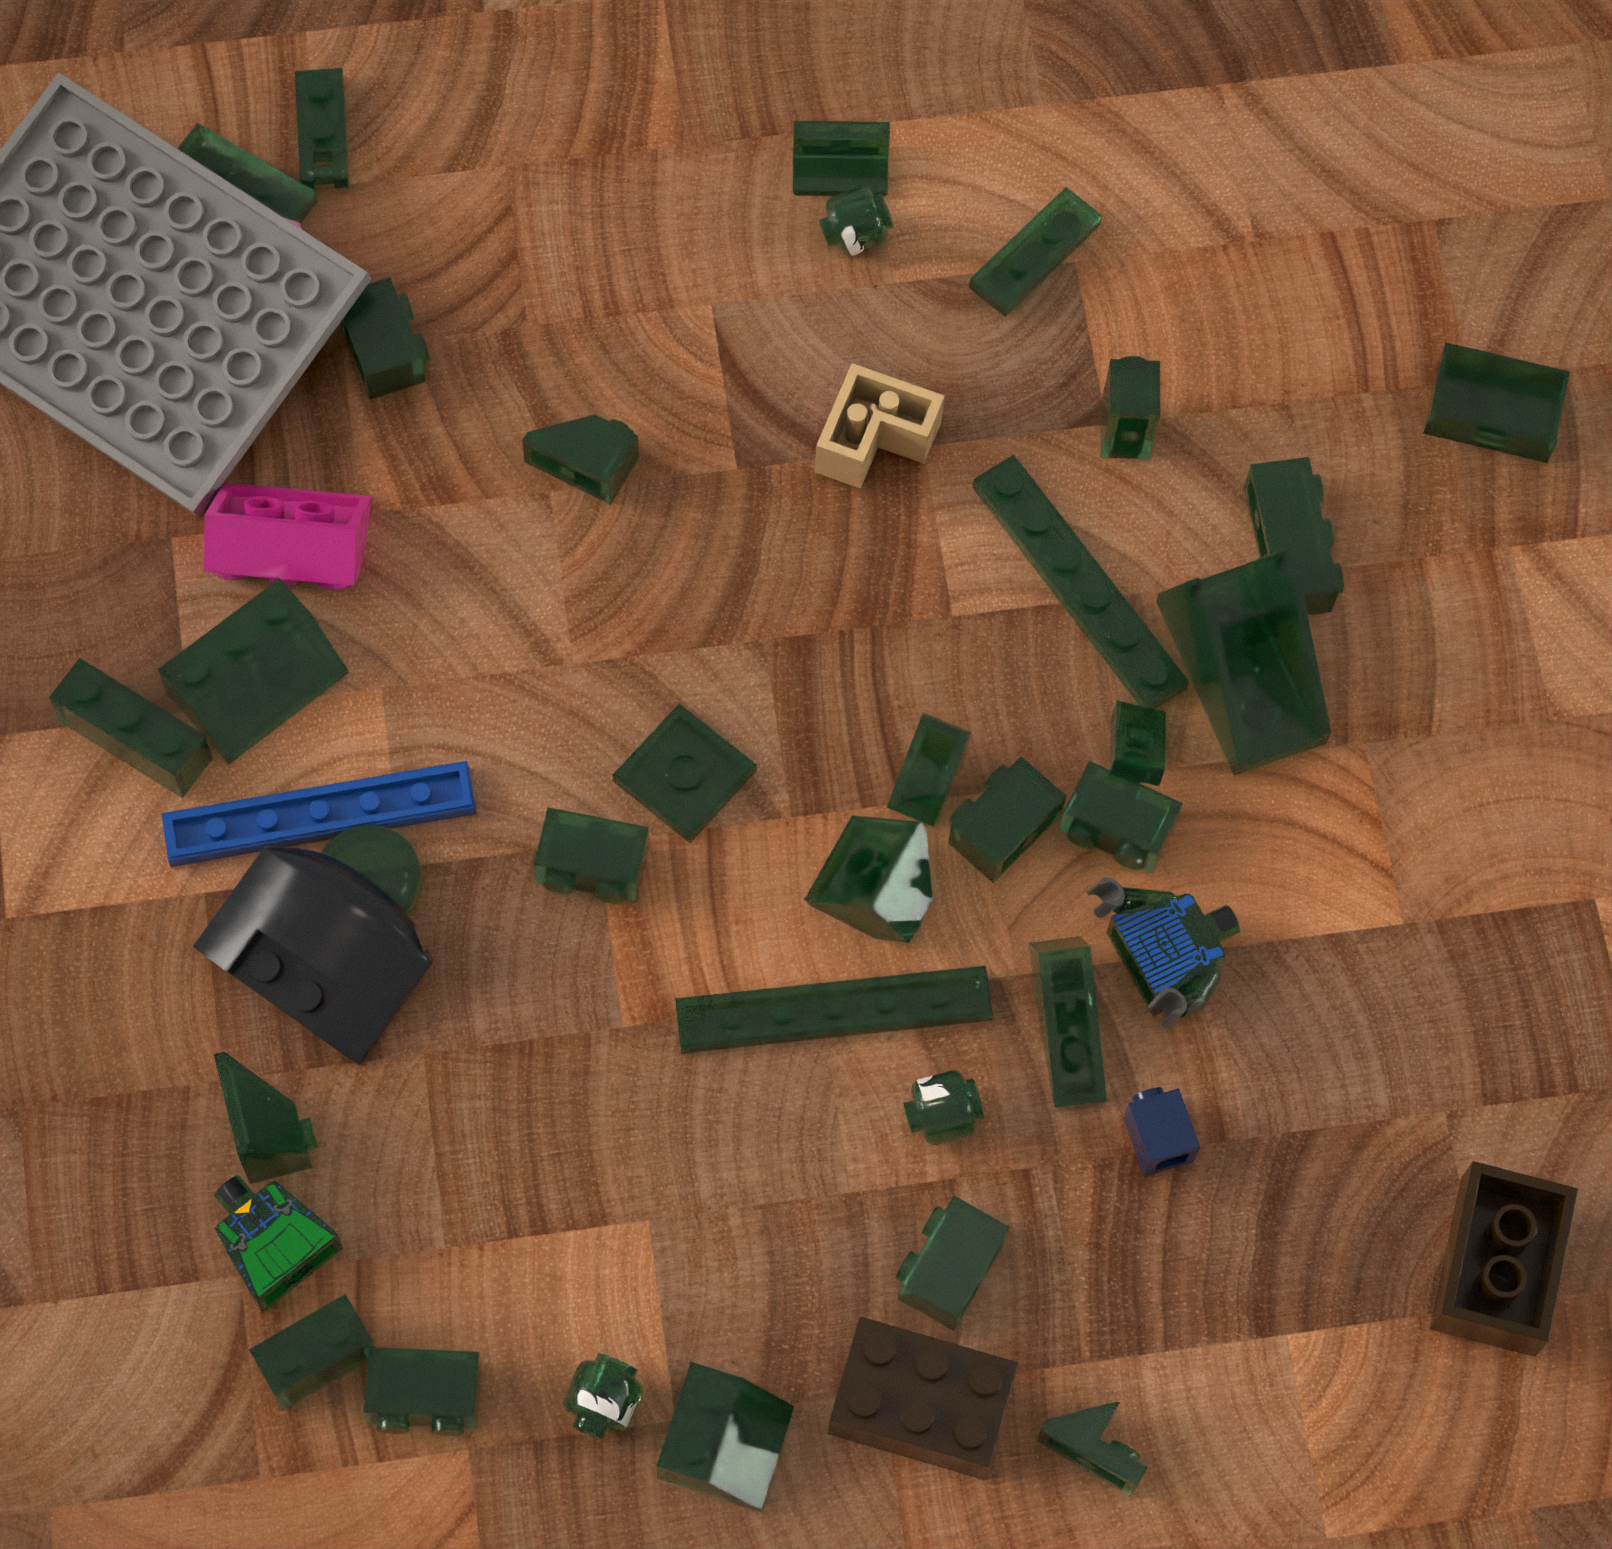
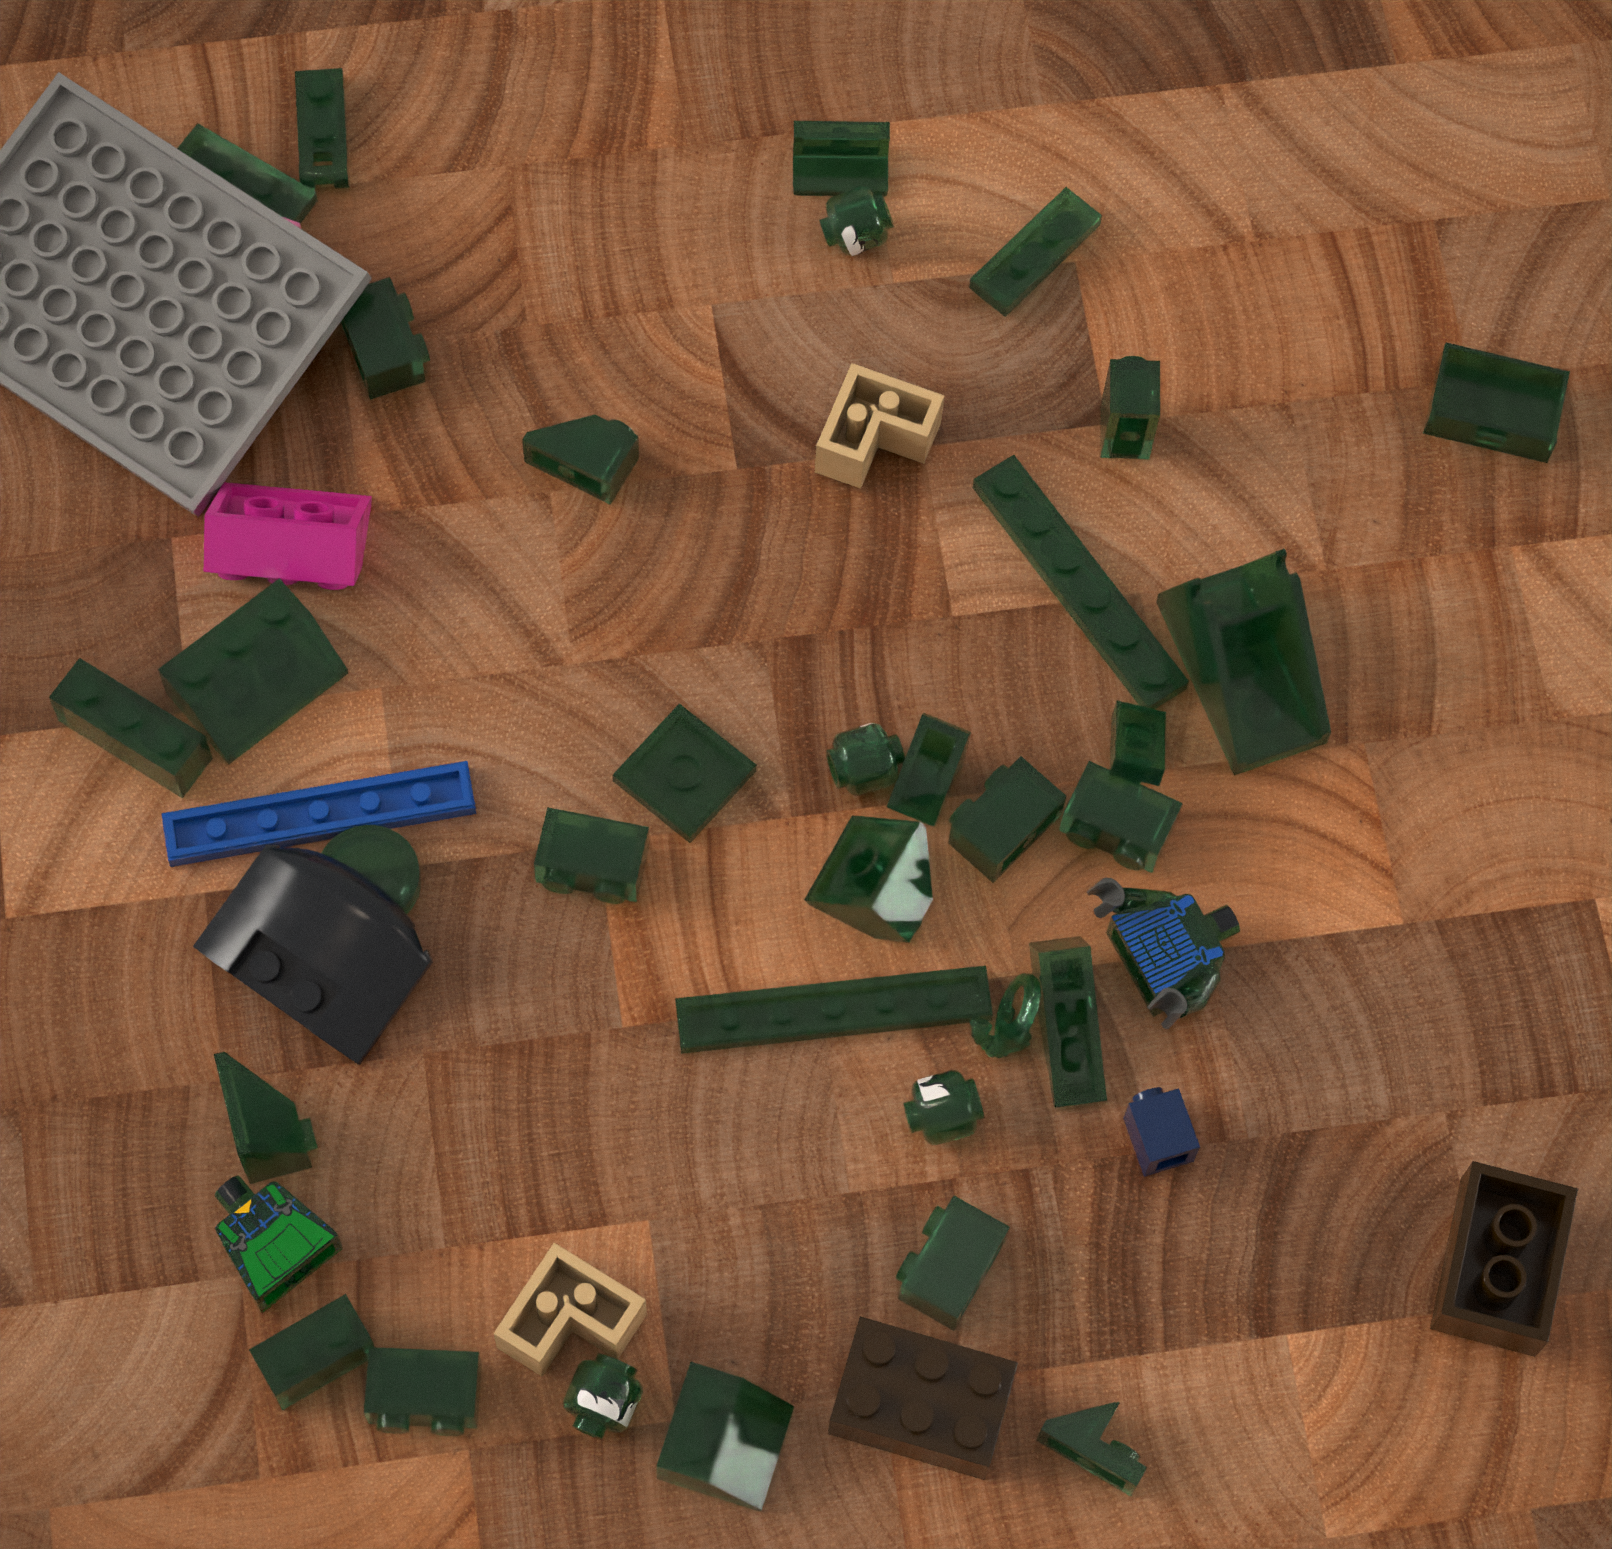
(564, 1299): none -> tan brick
(865, 759): none -> clear green head
(1009, 1035): none -> clear green piece
(1288, 516): clear green brick -> none

